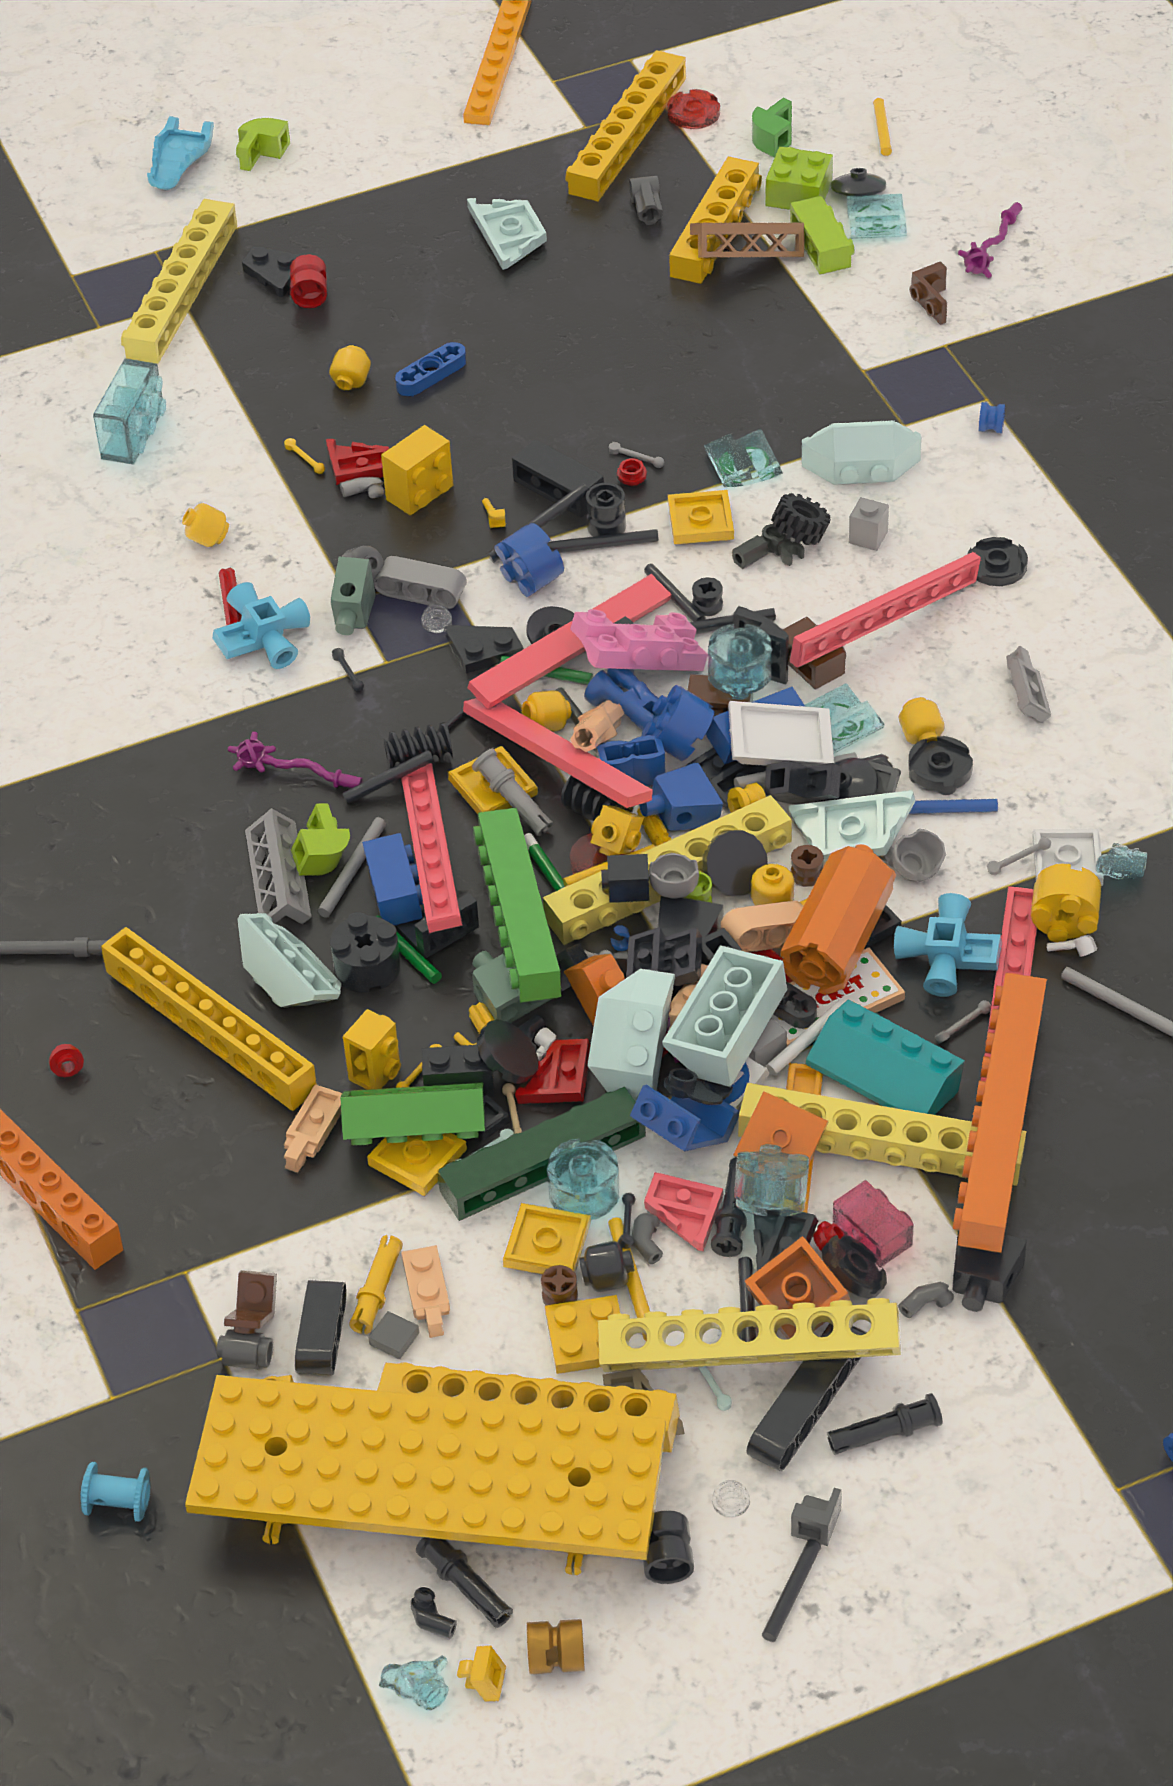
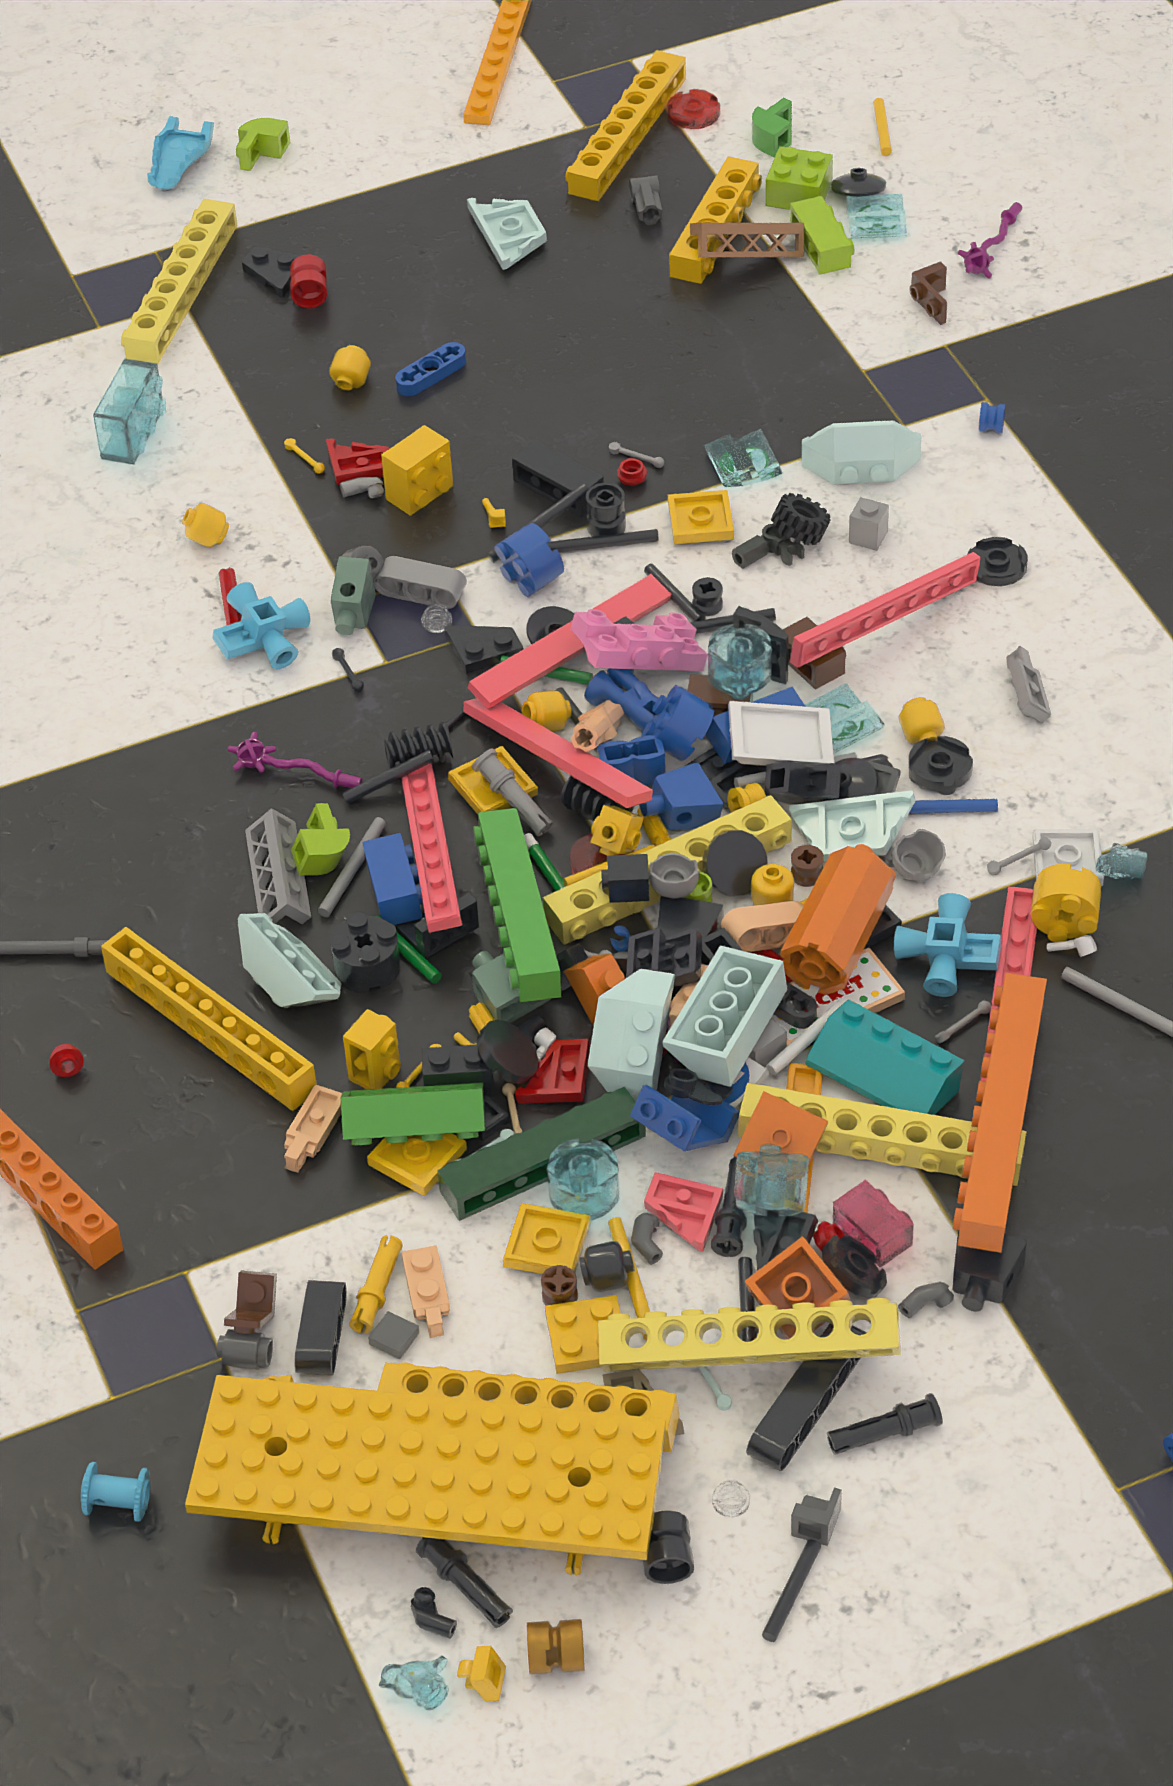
(625, 1239): black hinge -> none

